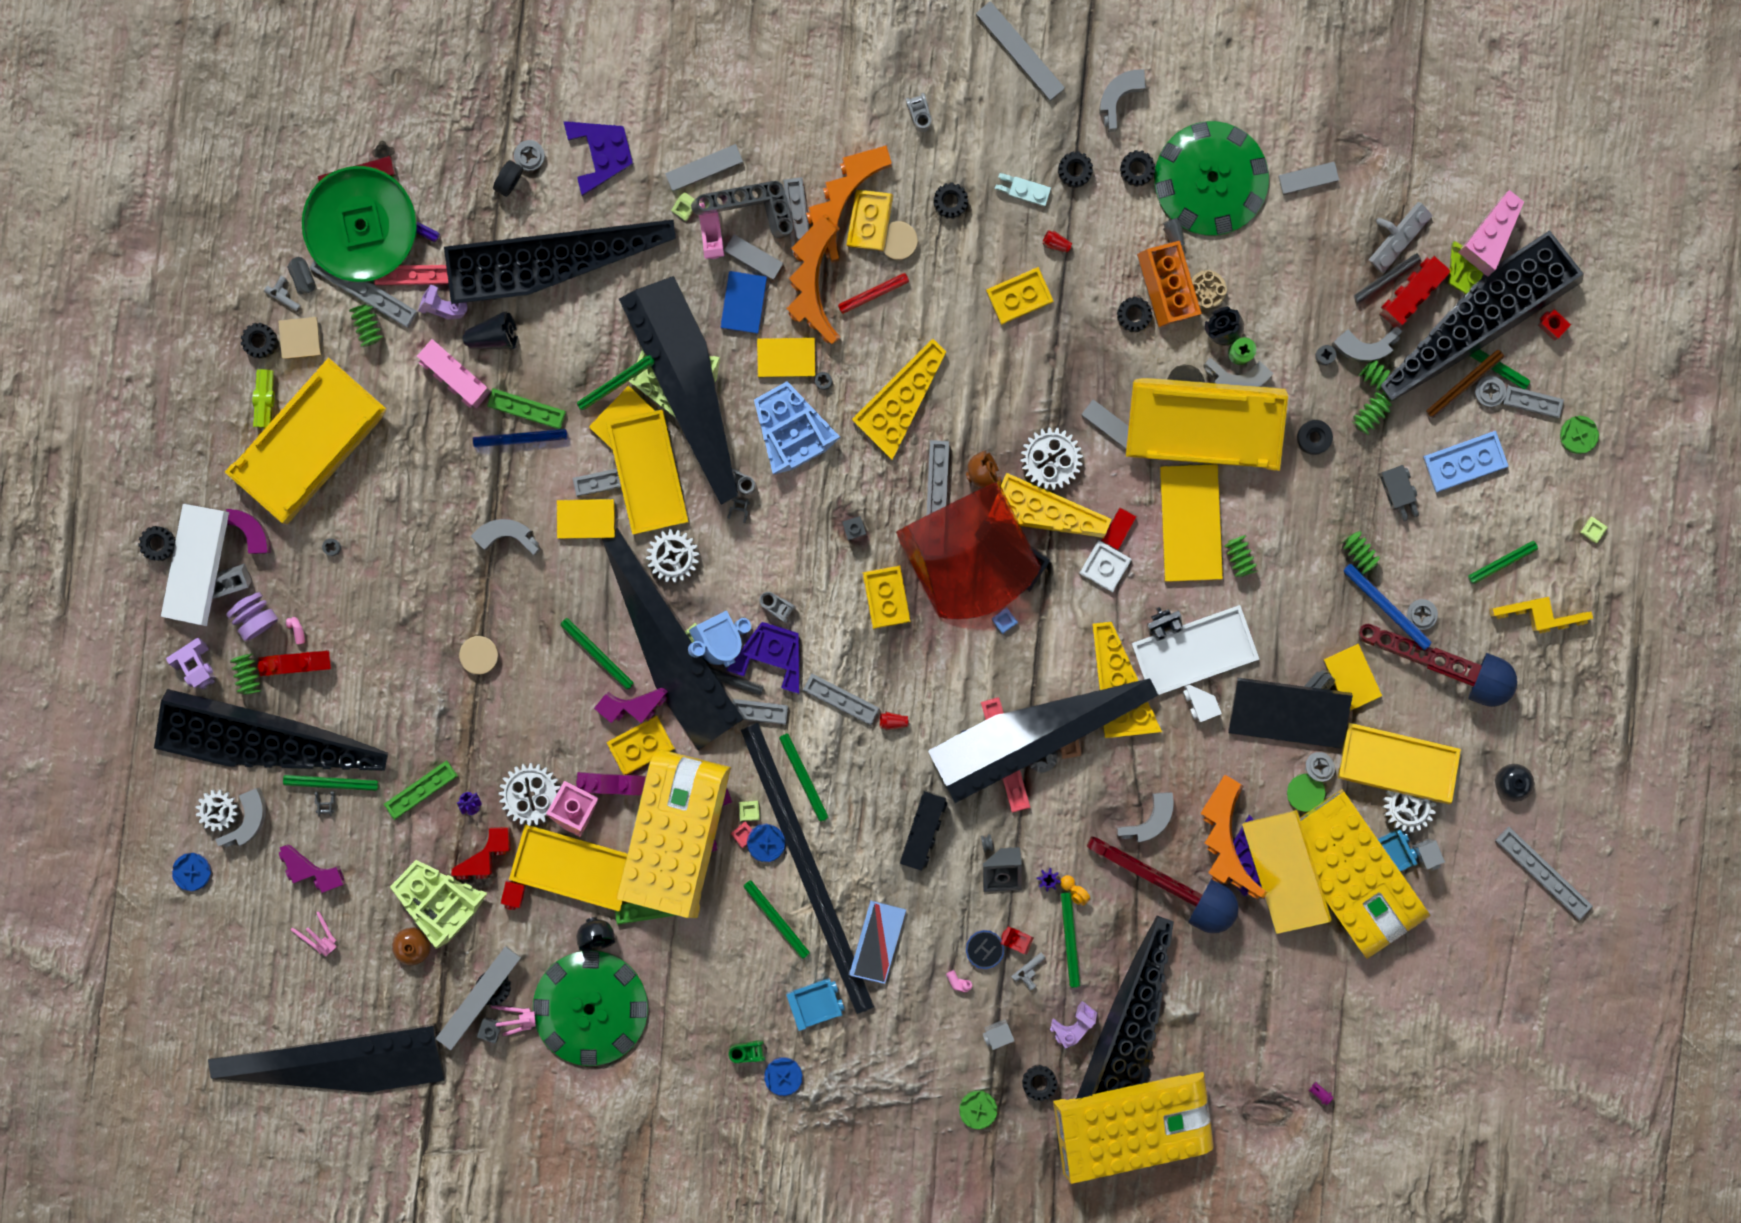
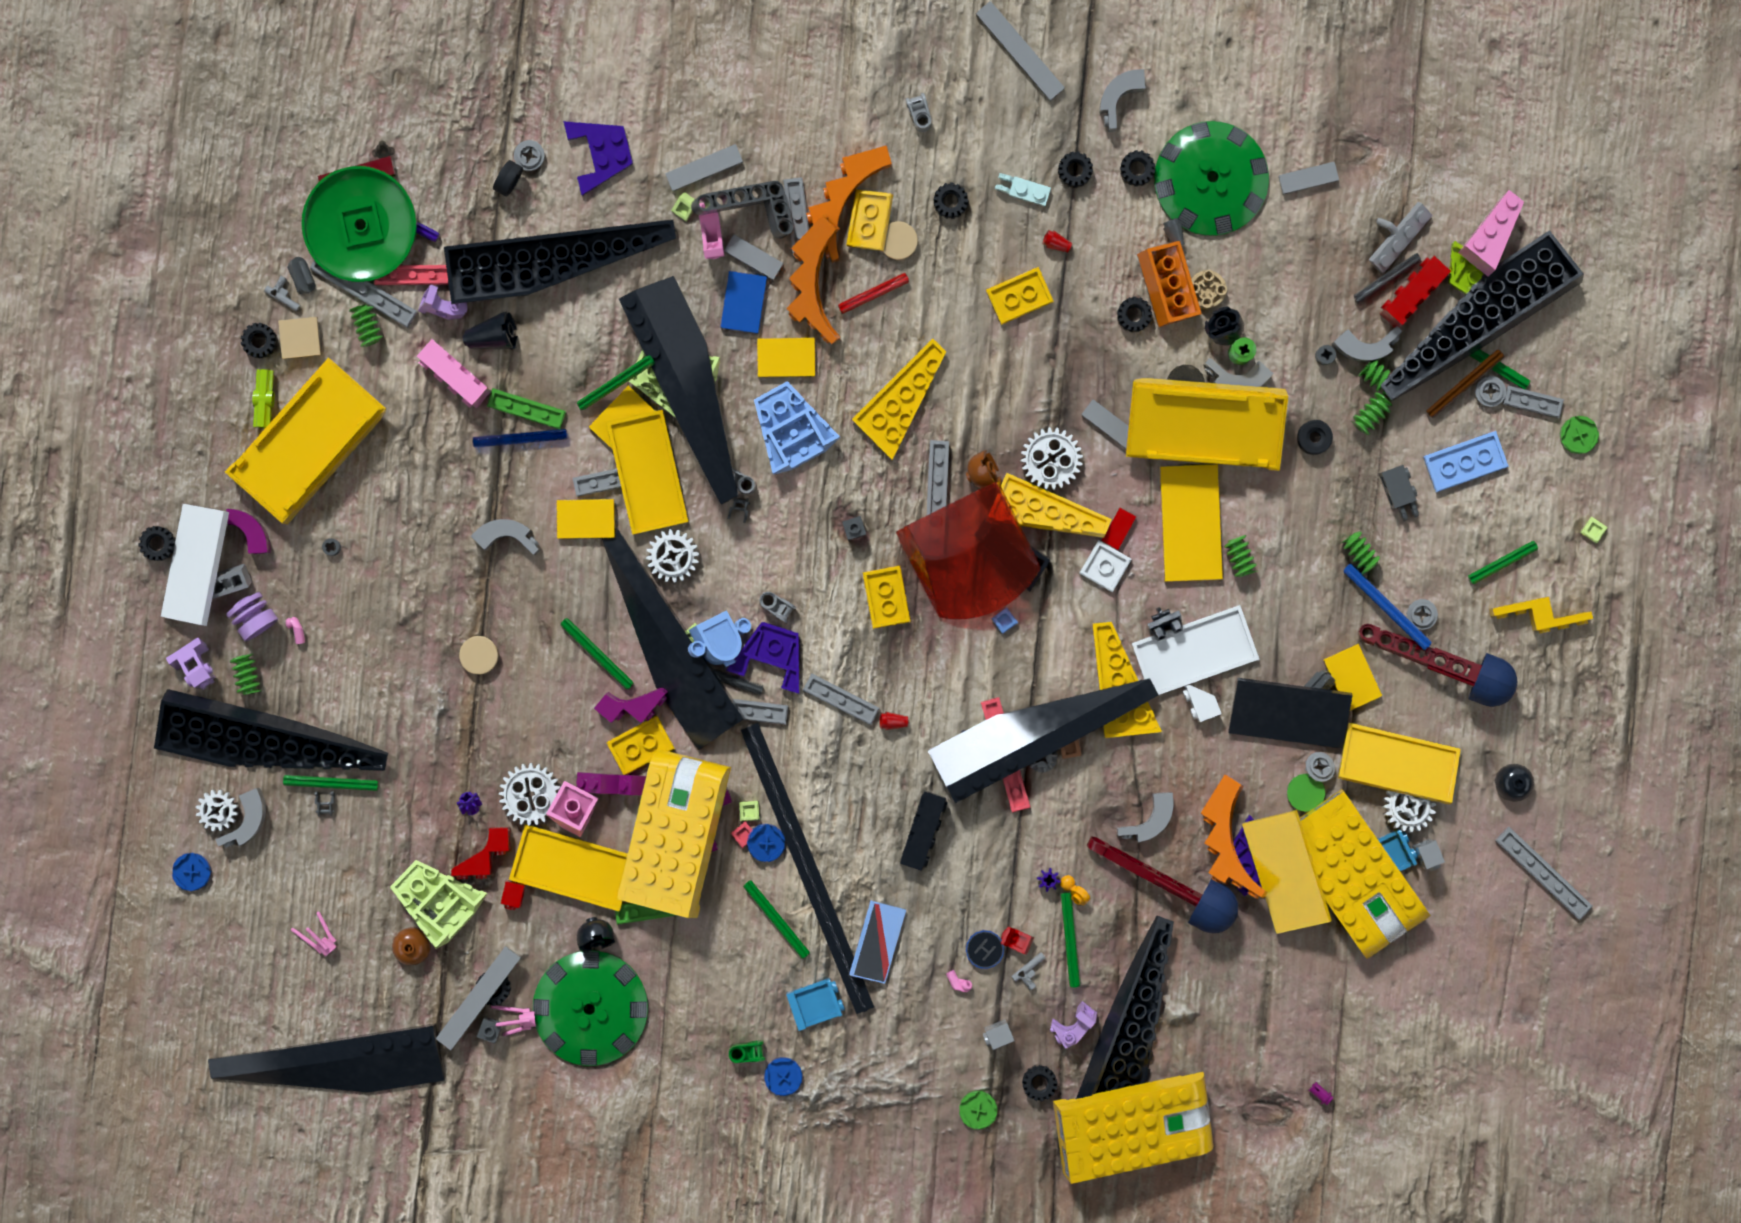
(294, 663): red arch -> none
(301, 868): magenta arch -> none
(420, 790): bright green tile -> none
(803, 777): green axle -> none
(818, 383): dark grey bush -> none
(987, 843): dark grey bush -> none
(1003, 871): dark grey slope -> none
(1562, 324): red brick -> none

